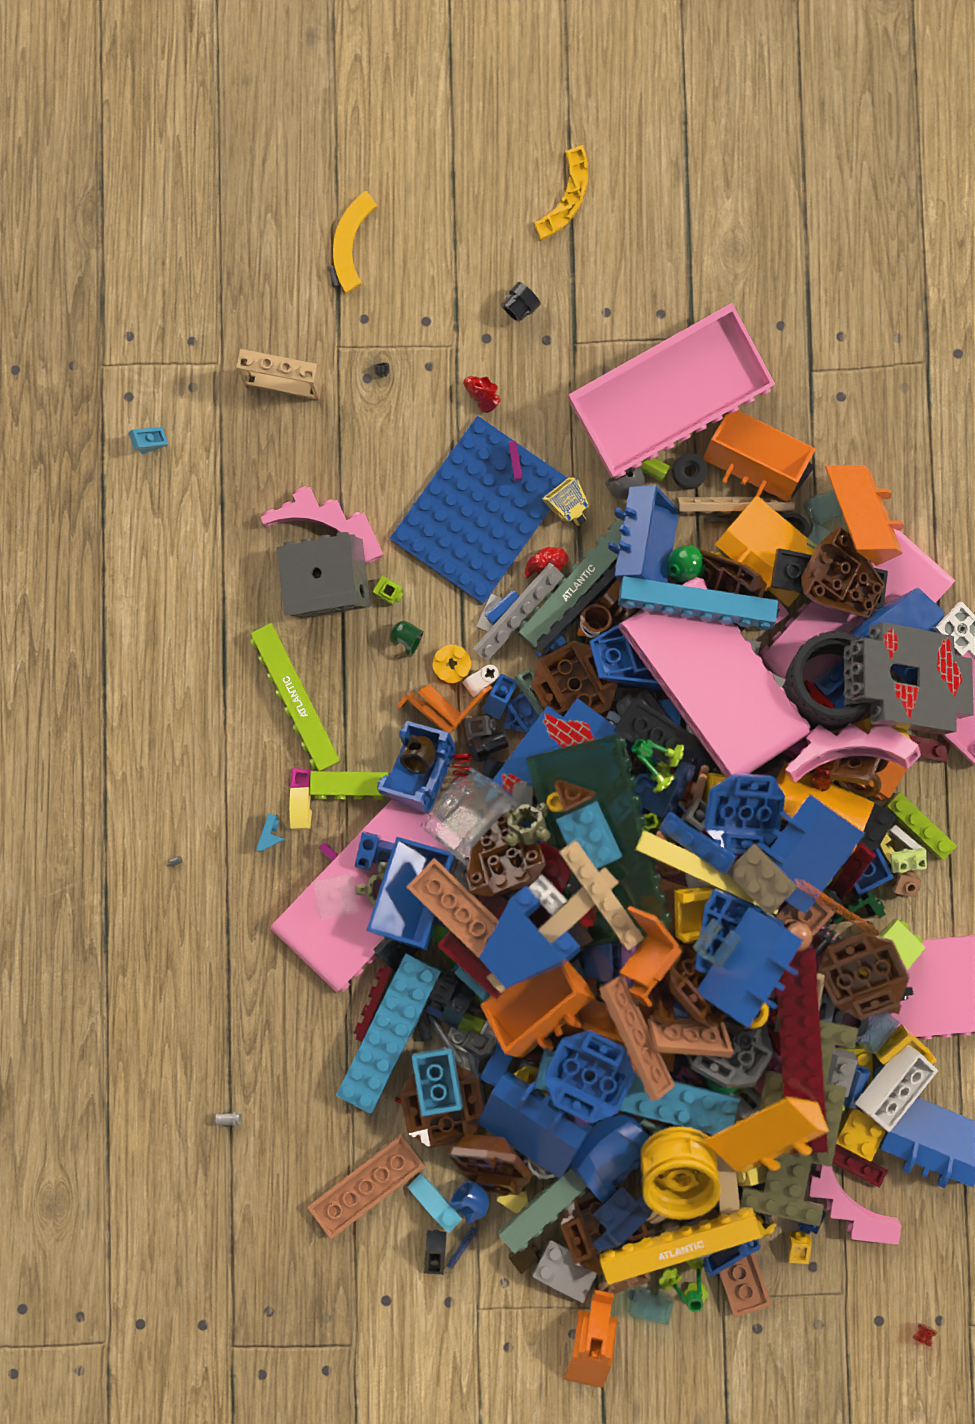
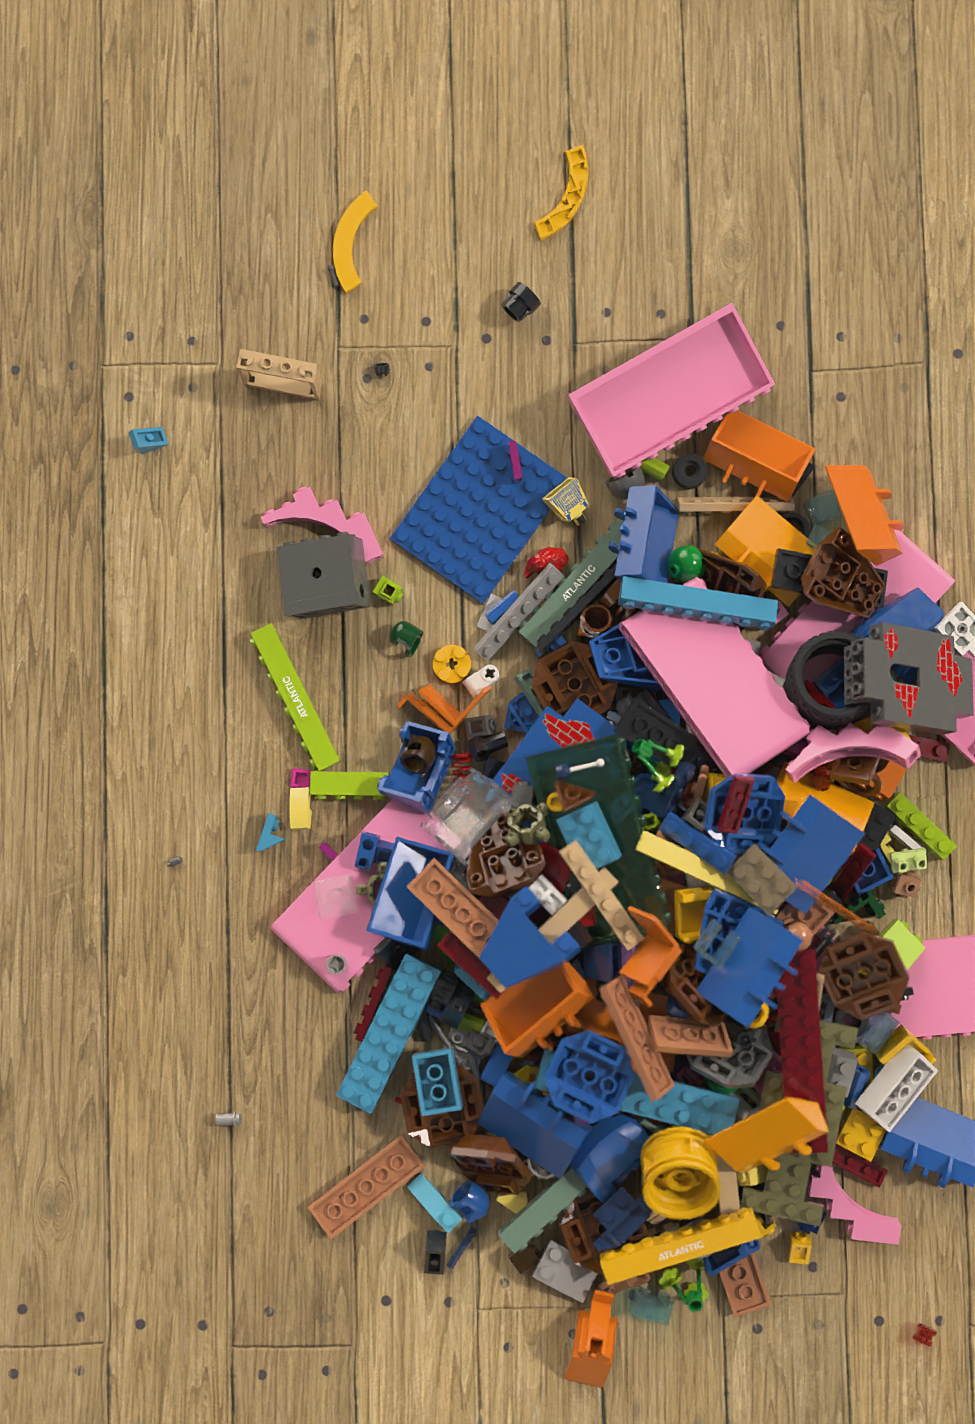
(333, 964): none -> light grey wheel
(482, 391): red hair -> none
(499, 696): blue slope -> none
(564, 771): none -> hinge
(663, 1005): reddish brown plate -> none
(719, 519): dark grey piece -> none
(735, 804): none -> dark red tile

